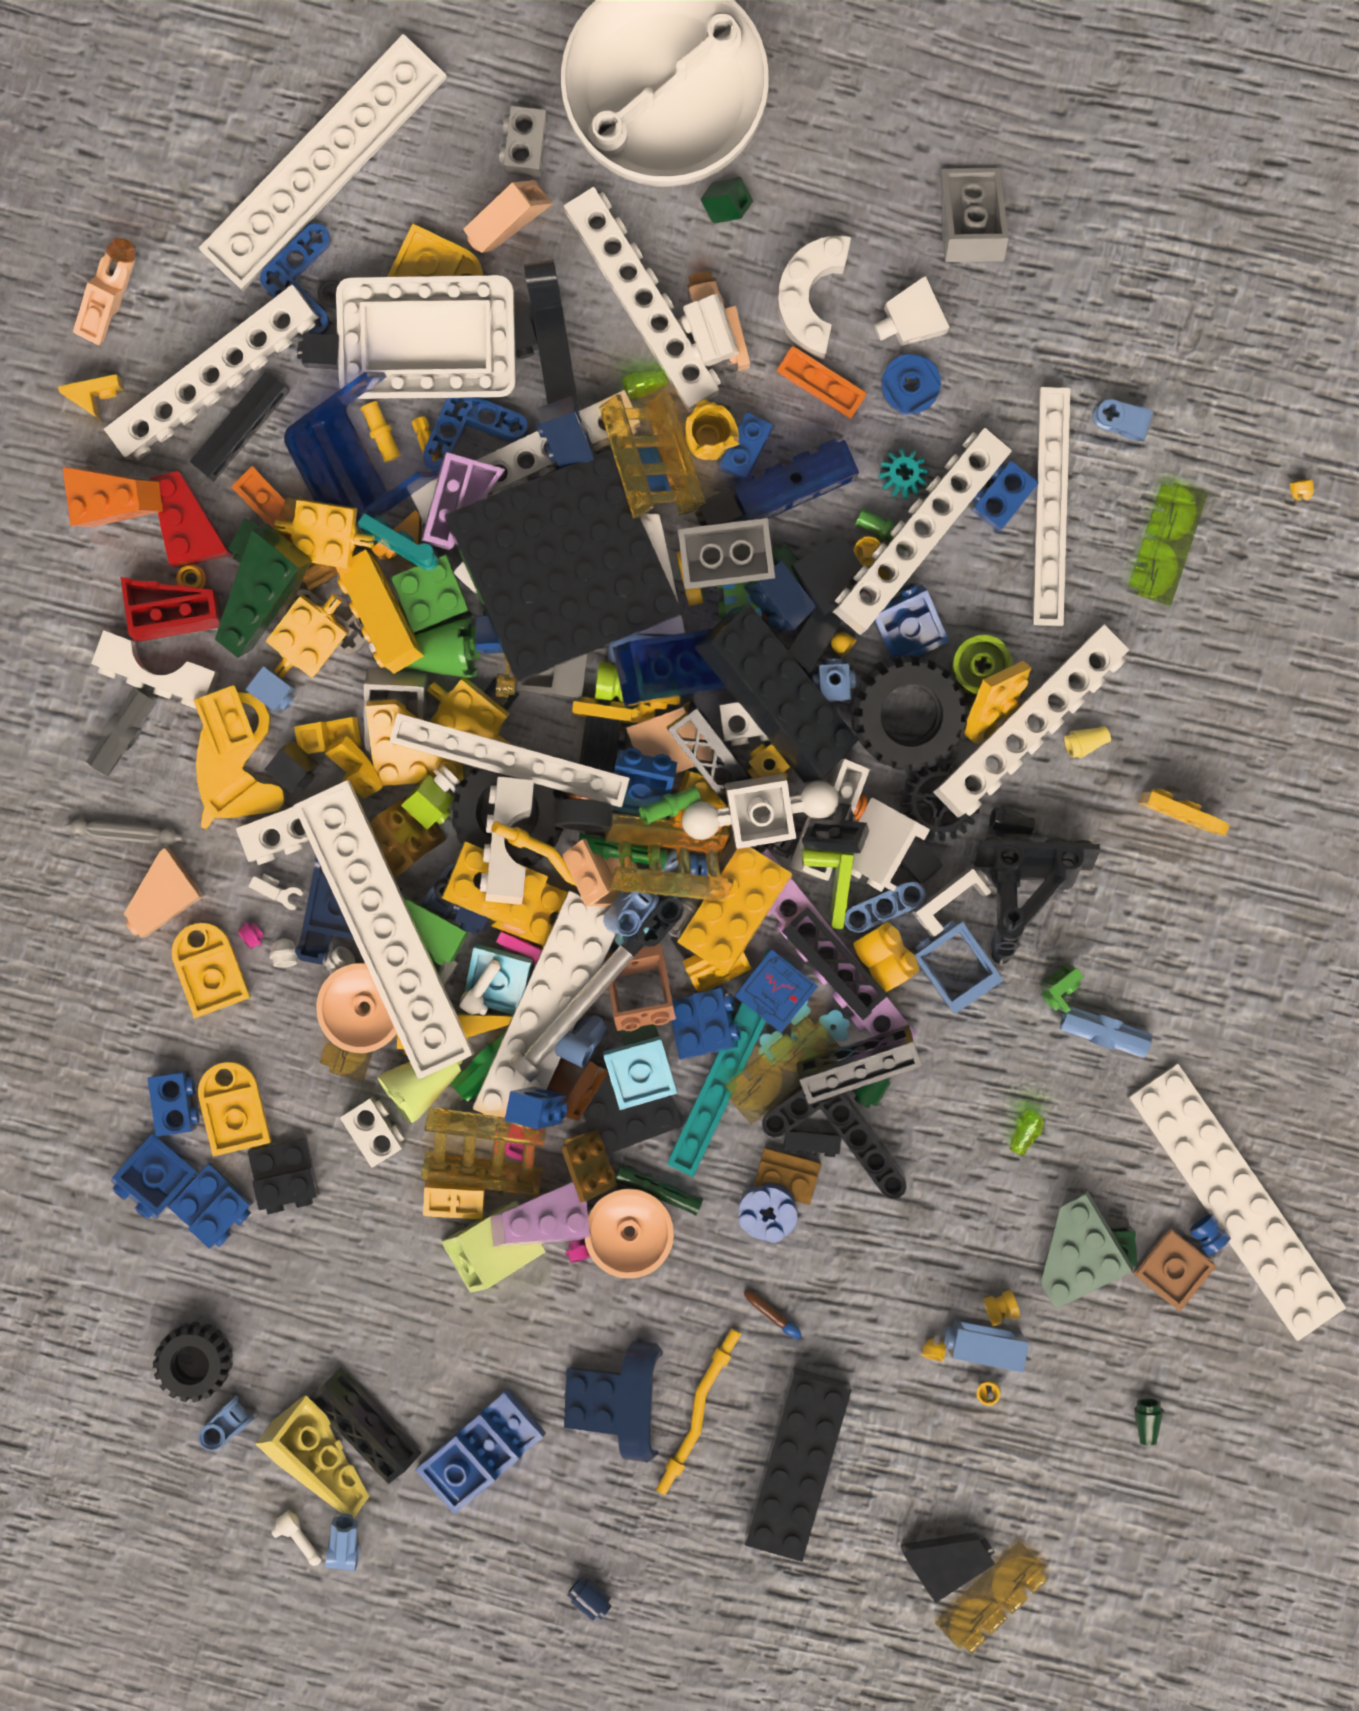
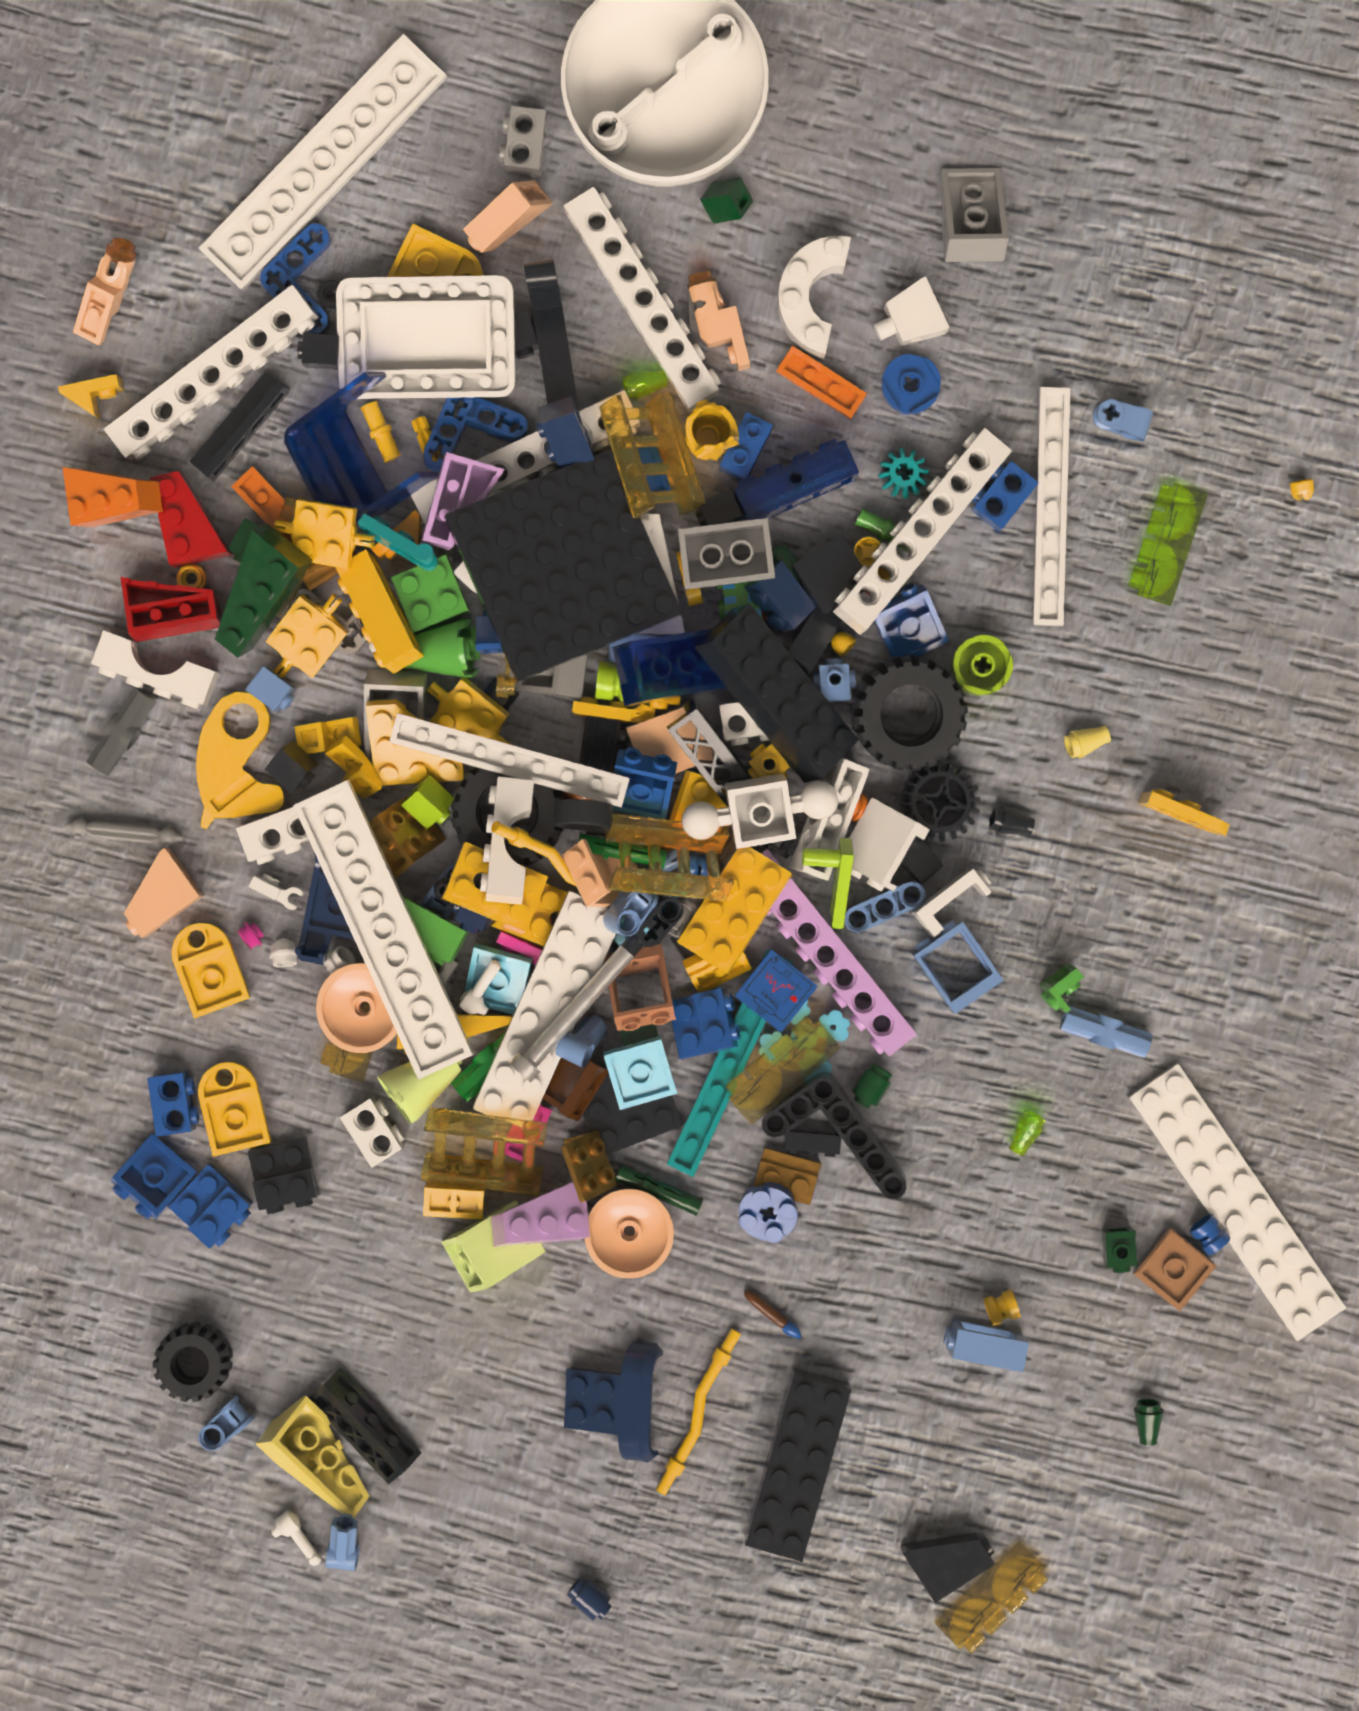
(224, 720): yellow plate -> none
(445, 779): white plate -> none
(480, 1451): blue slope -> none
(535, 1107): blue brick -> none
(577, 1251): dark pink plate -> none
(669, 805): bright green pin -> none
(710, 330): white brick -> none
(826, 971): black fence -> none
(836, 834): black hinge -> none
(858, 1067): black fence -> none
(886, 956): yellow brick -> none
(934, 1351): yellow hinge -> none
(983, 1396): yellow hinge -> none
(996, 701): yellow plate -> none
(1028, 860): black plate -> none
(1081, 1253): sand green plate -> none
(1100, 644): white brick -> none

